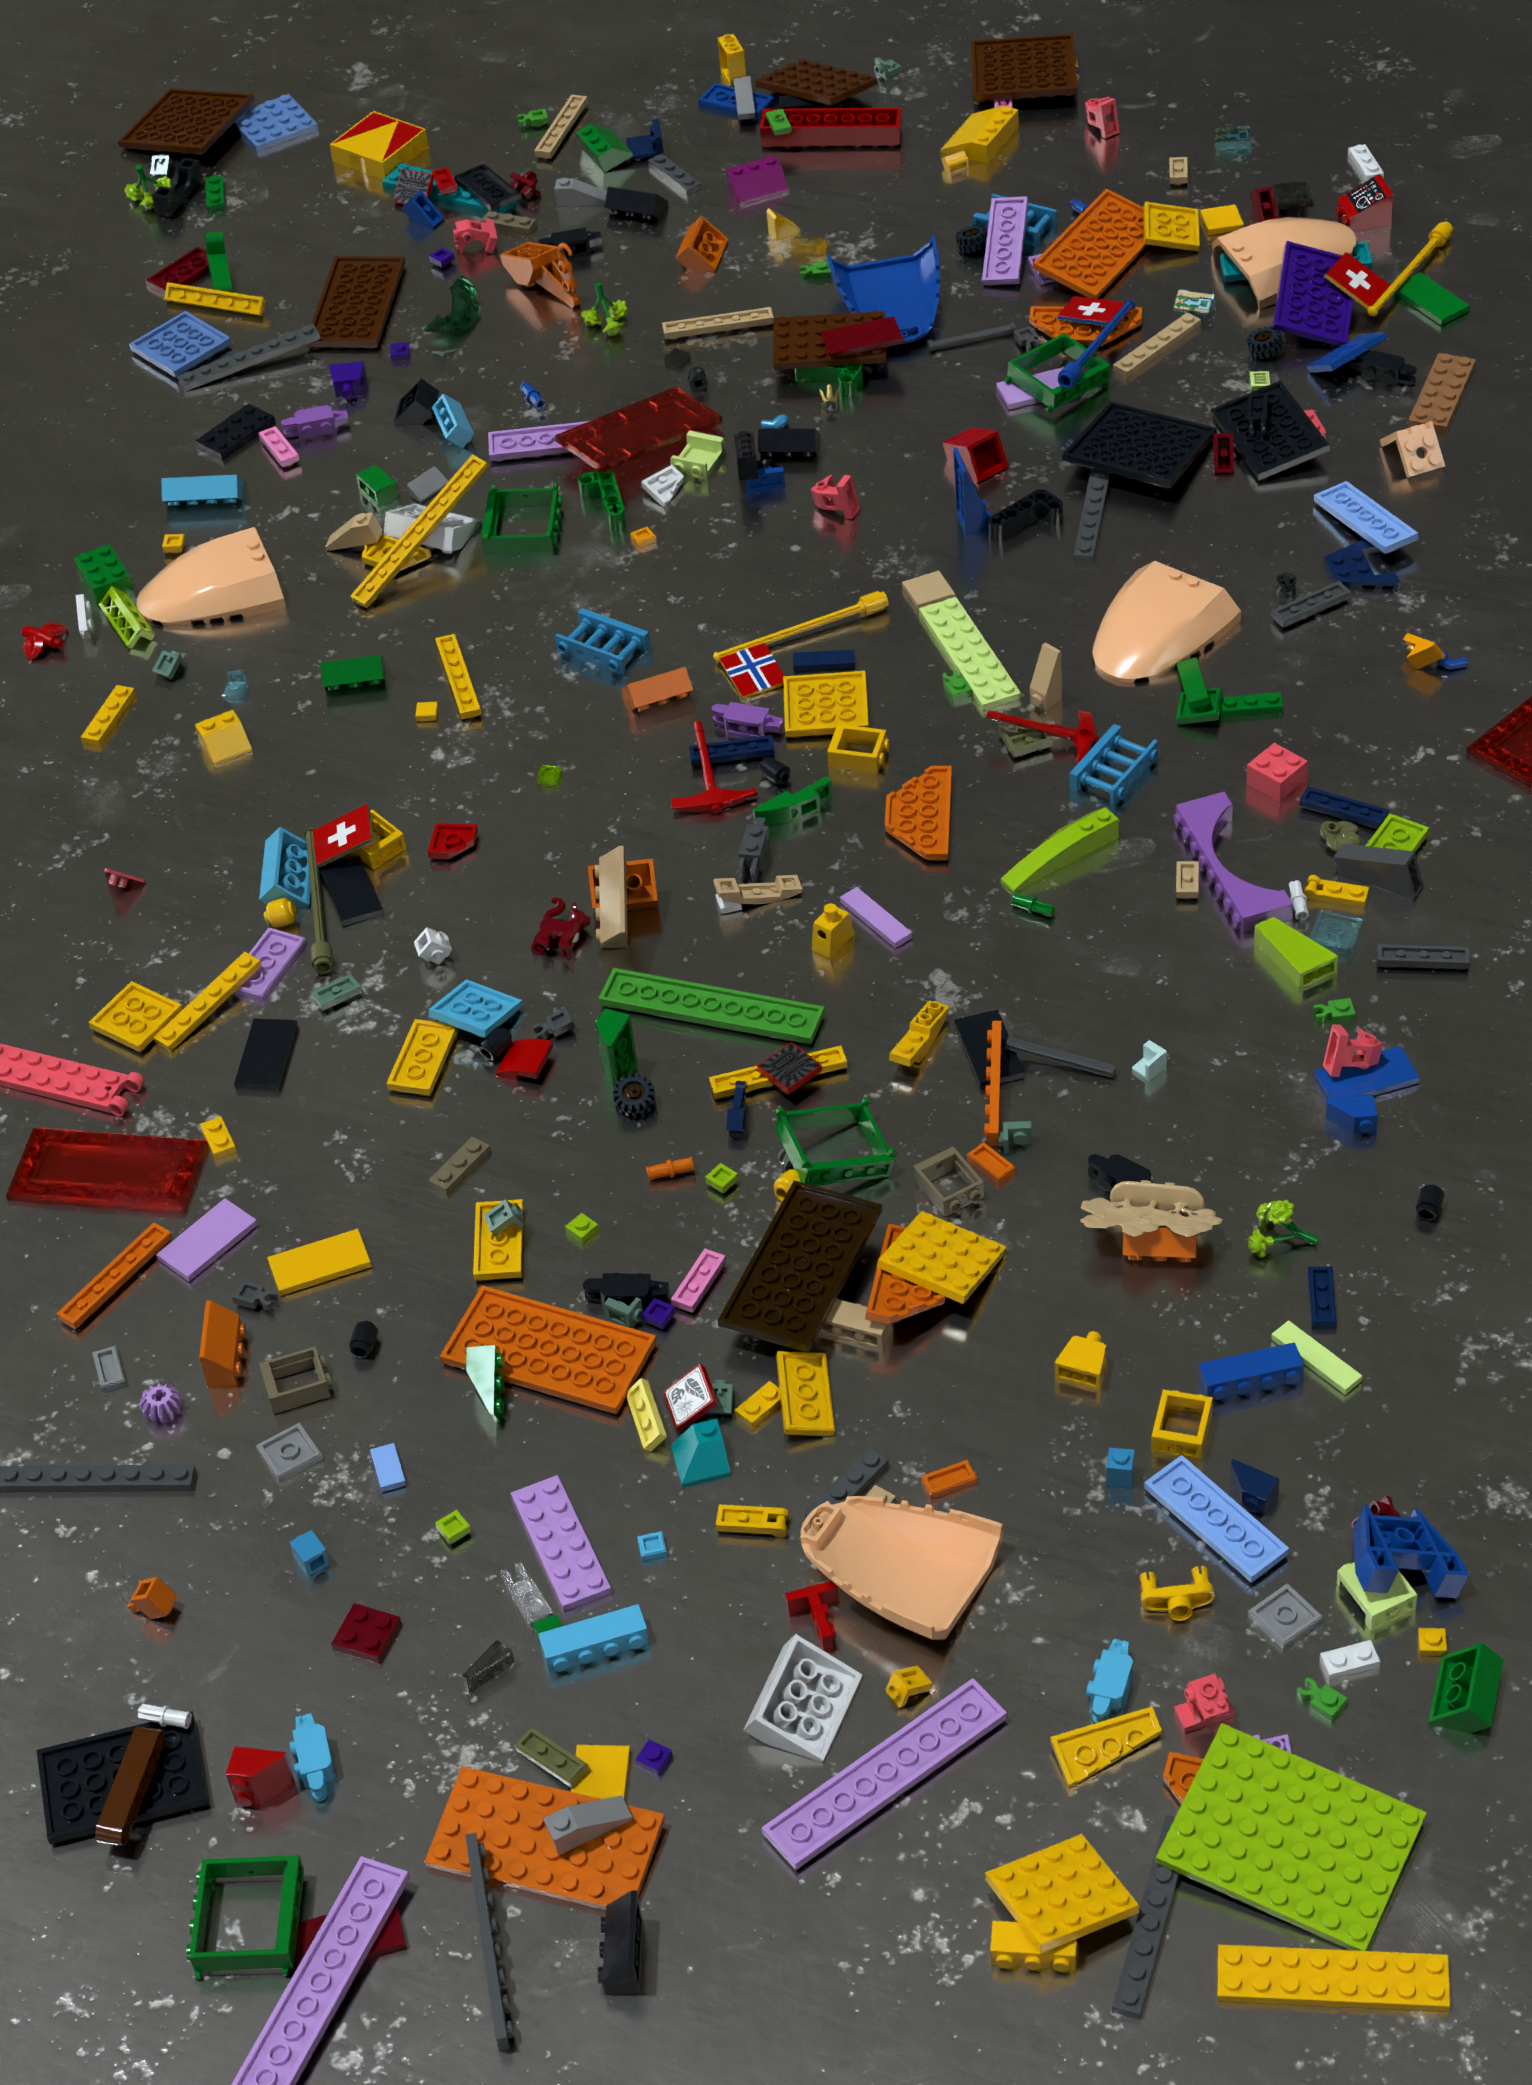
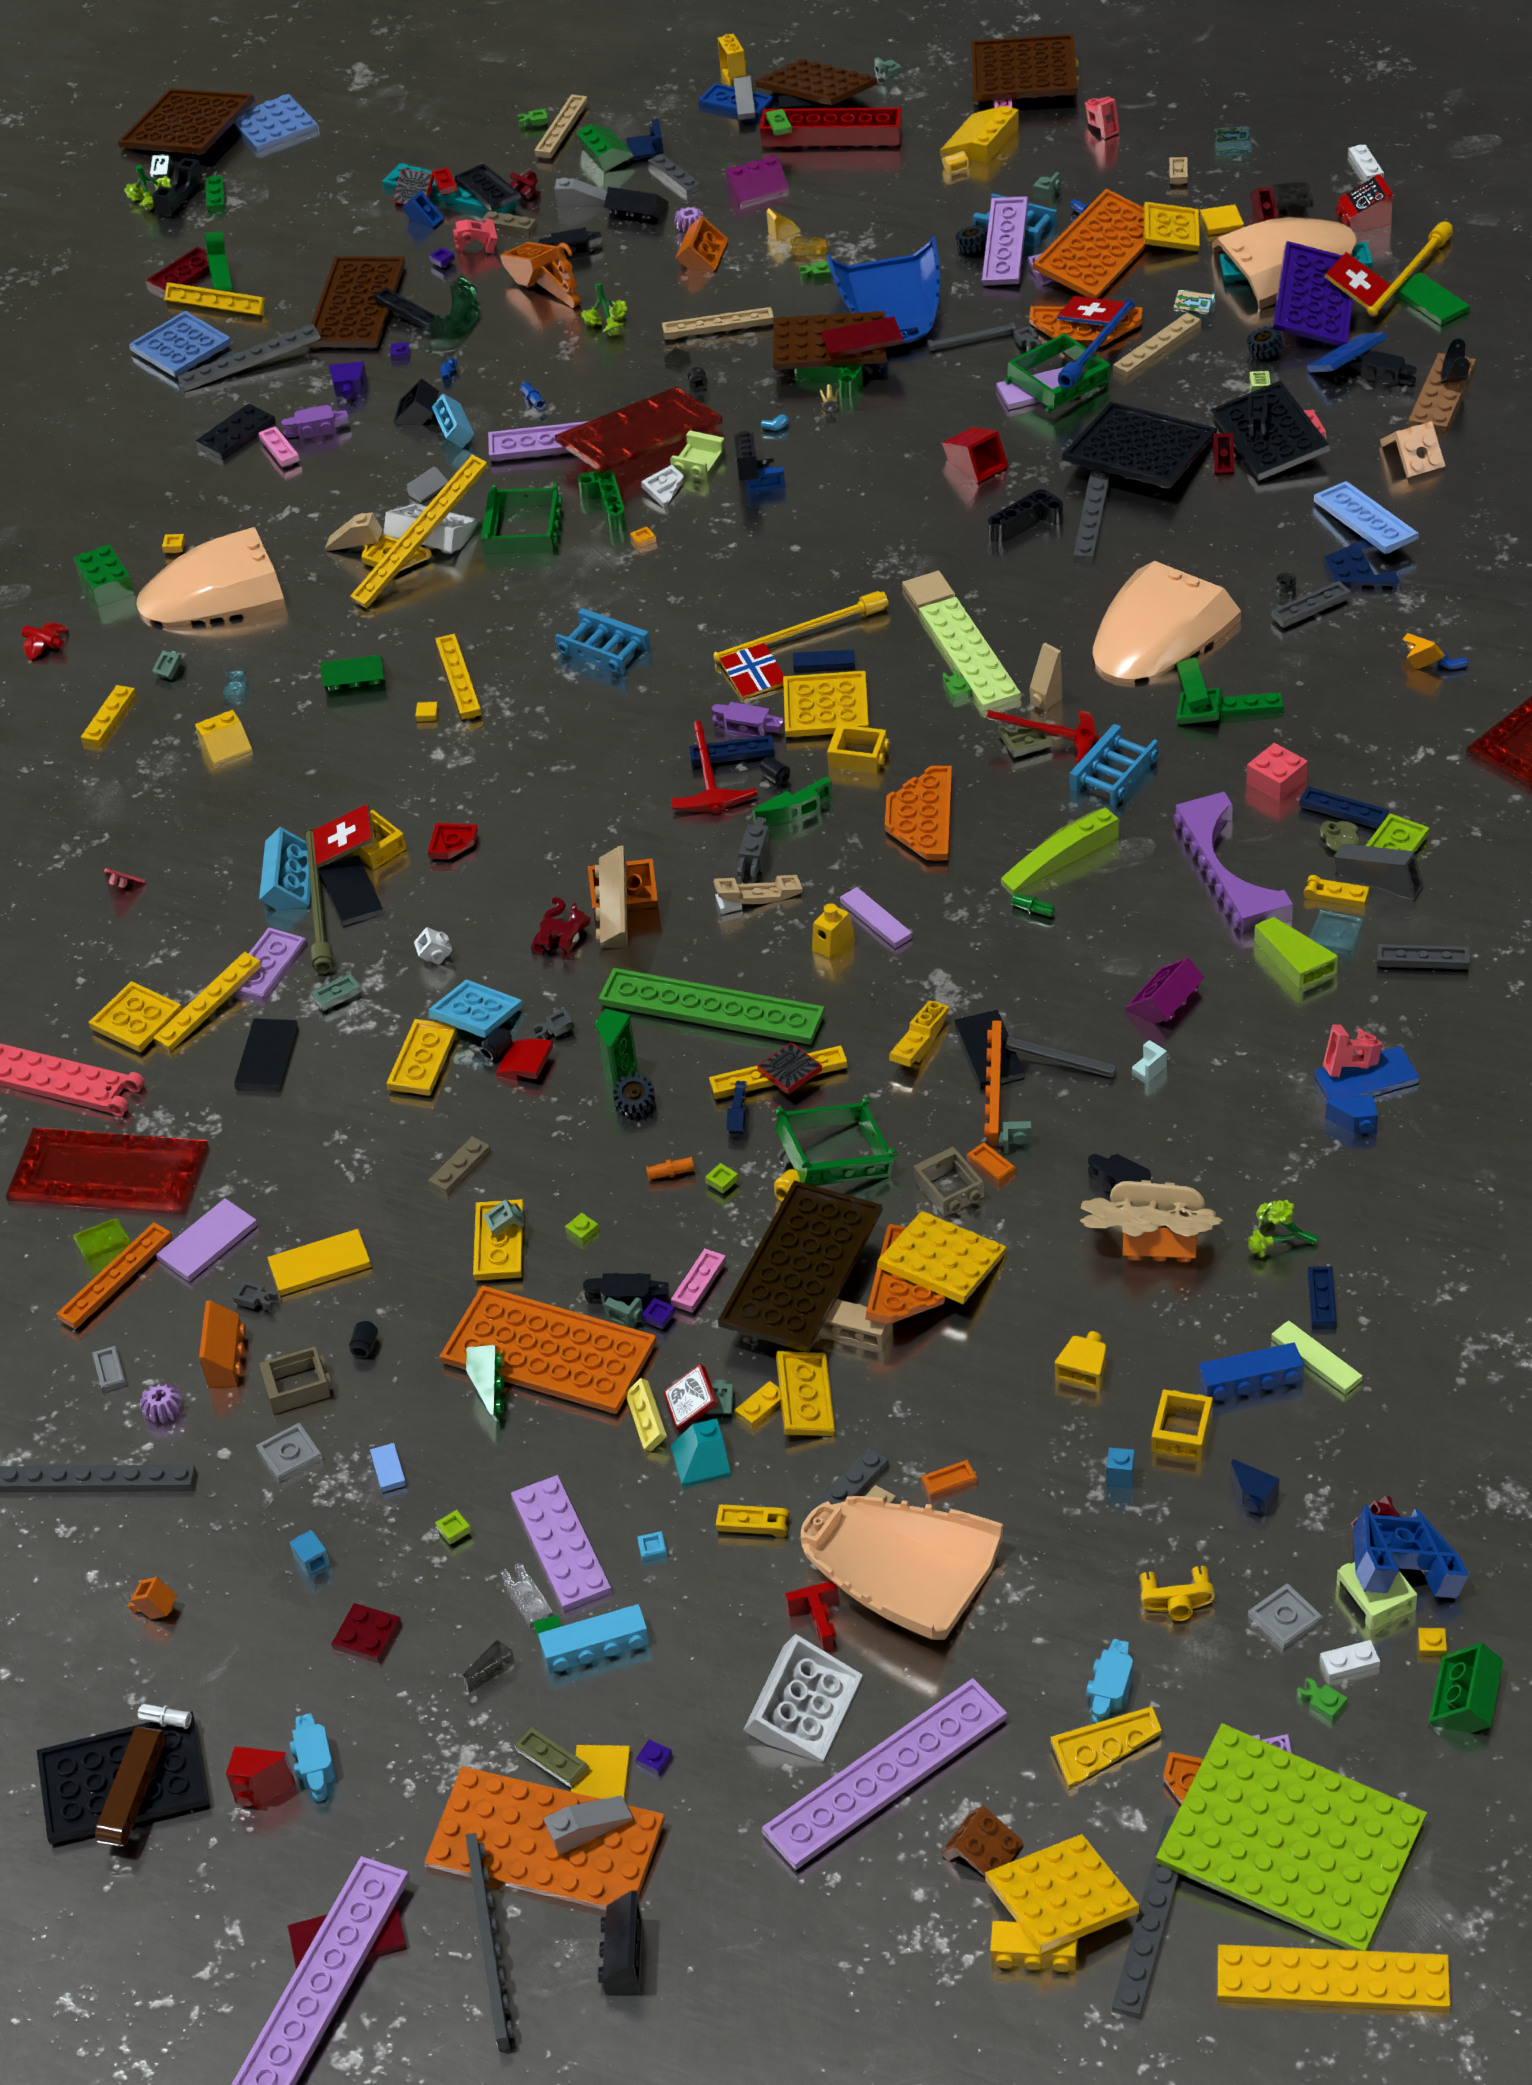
(84, 616): white wing -> none
(101, 1239): none -> clear neon green tile
(128, 612): lime fence -> none
(202, 489): medium azure slope -> none
(218, 1138): yellow plate -> none
(280, 913): yellow head -> none
(285, 1945): green window -> none
(377, 485): green brick -> none
(379, 145): yellow tile -> none
(404, 307): none -> black tile
(448, 368): none -> blue arm
(549, 775): clear neon green tile -> none
(658, 689): orange slope -> none
(686, 217): none -> lavender gear
(788, 442): black slope -> none
(835, 498): coral tile -> none
(907, 1683): yellow bracket -> none
(969, 505): blue slope -> none
(983, 1841): none -> dark orange bracket
(1047, 185): none -> sand green bracket
(1166, 991): none -> magenta slope
(1187, 879): tan plate -> none
(1207, 1696): coral tile -> none
(1216, 1518): light blue plate -> none
(1299, 901): white axle -> none
(1337, 1010): bright green plate -> none
(1429, 1202): black brick -> none
(1455, 365): none -> black piece

